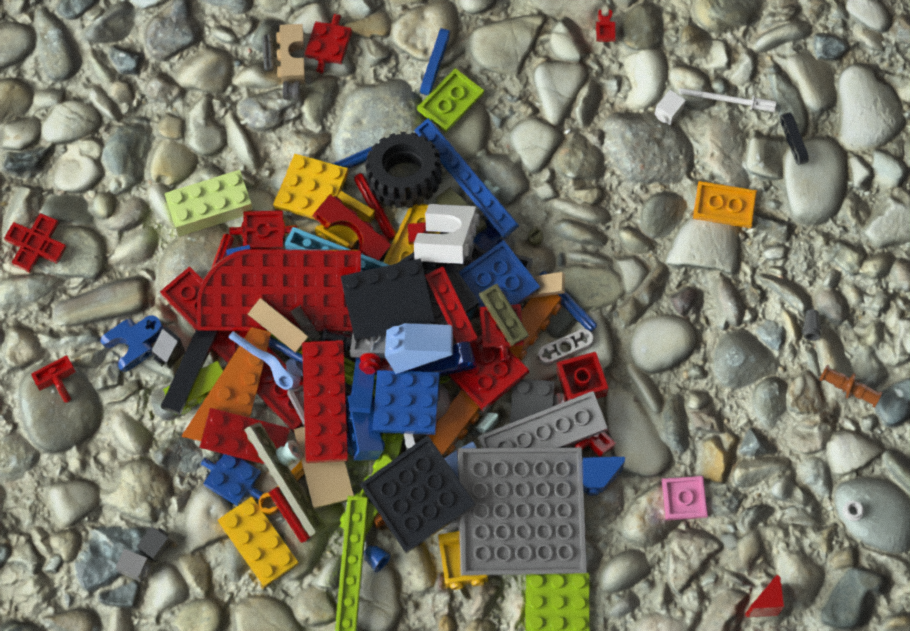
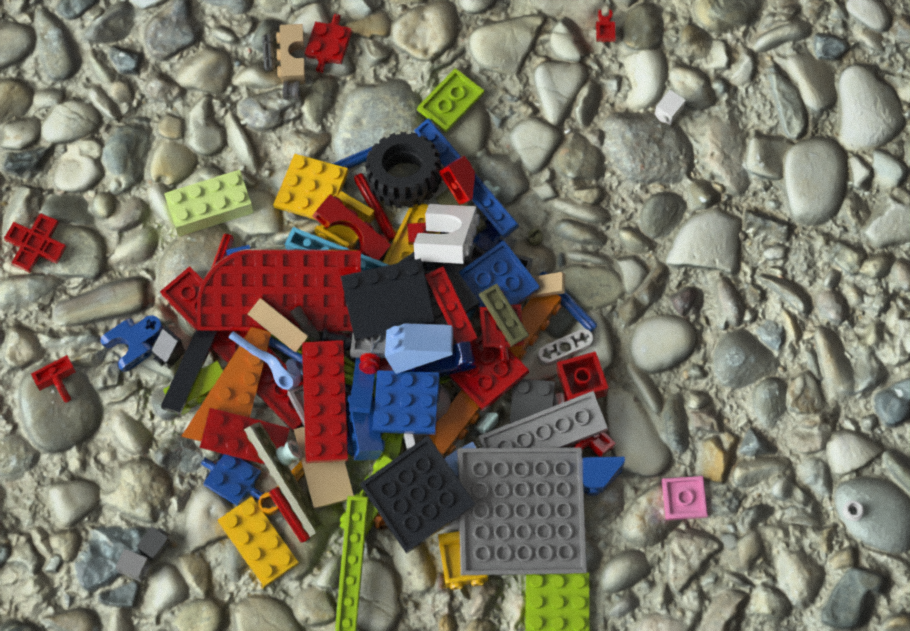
(262, 229): red plate -> none
(376, 557): blue hat -> none
(435, 61): blue beam -> none
(460, 179): none -> red slope
(724, 204): light orange tile -> none
(755, 103): white piece -> none
(769, 601): red slope -> none
(794, 138): black beam -> none
(812, 326): dark grey cone -> none
(851, 386): dark orange piece -> none

